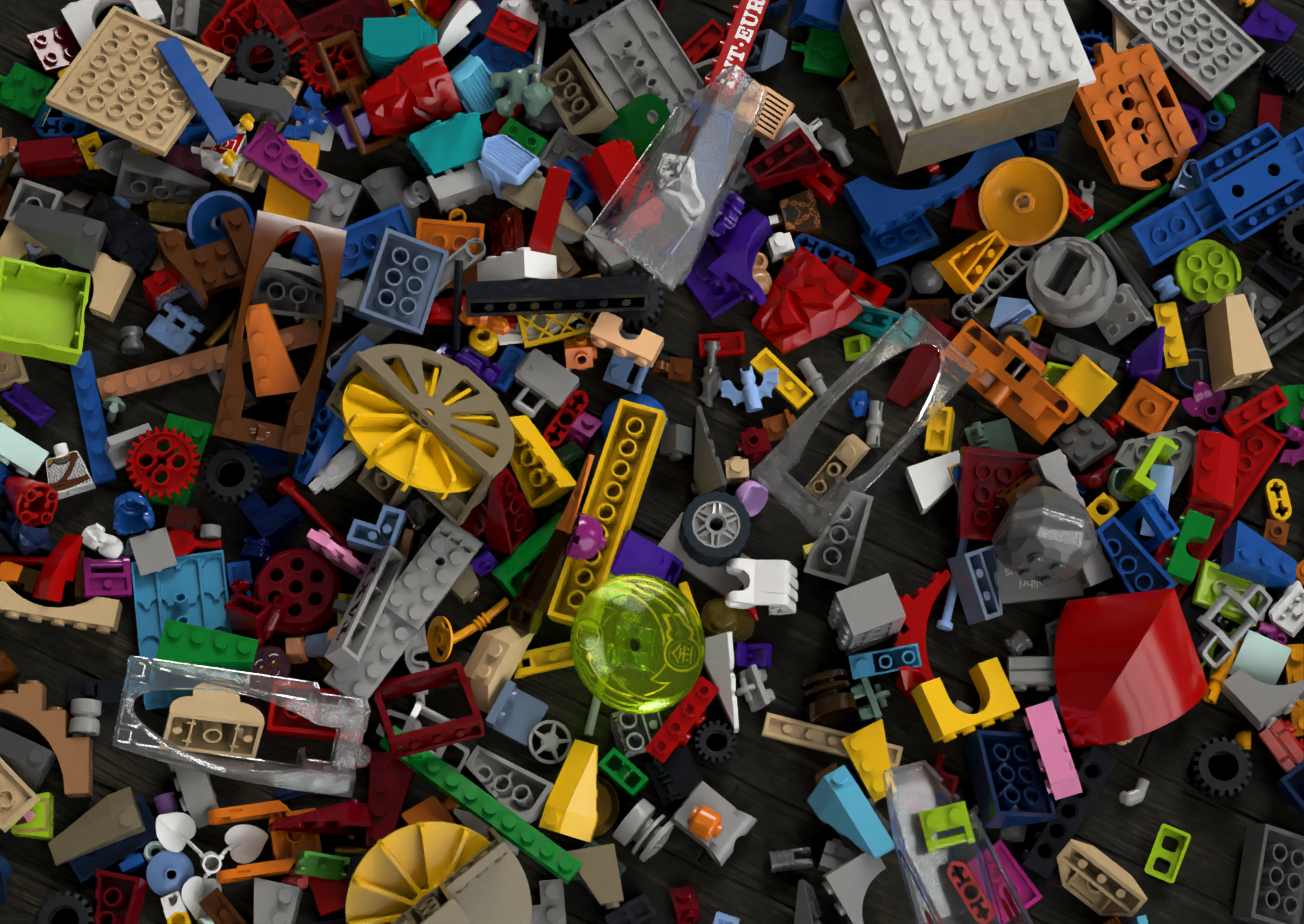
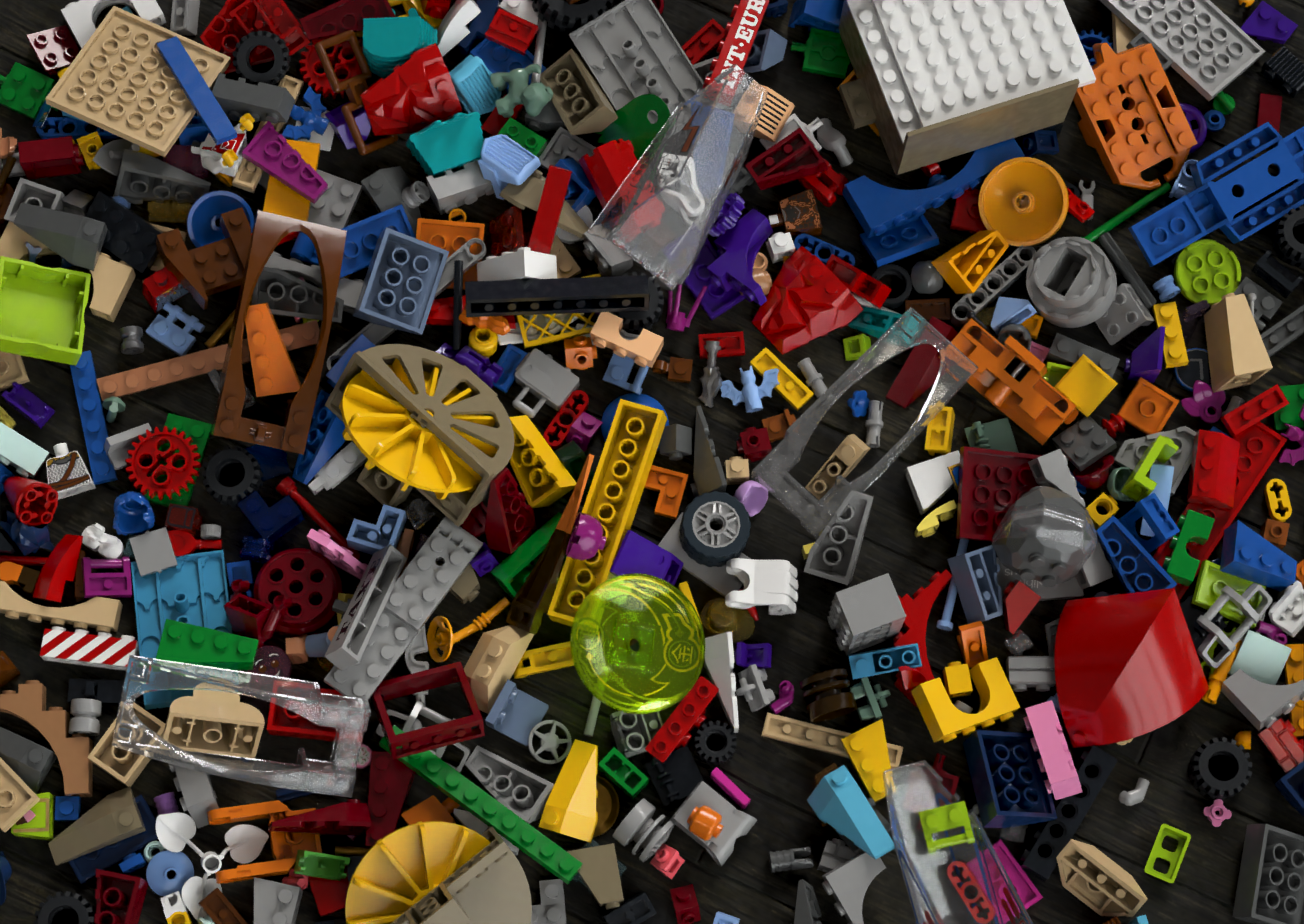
(67, 808): none -> blue plate
(88, 649): none -> brick
(121, 763): none -> tan brick
(667, 861): none -> coral bracket
(671, 488): none -> orange plate
(676, 320): none -> magenta plant
(729, 788): none -> dark pink tile
(786, 697): none -> magenta arm
(930, 522): none -> light yellow slope
(957, 680): none -> yellow brick
(972, 643): none -> orange slope
(1017, 489): reddish brown plate -> none
(1017, 604): none -> red slope
(1211, 815): none -> bright pink plate

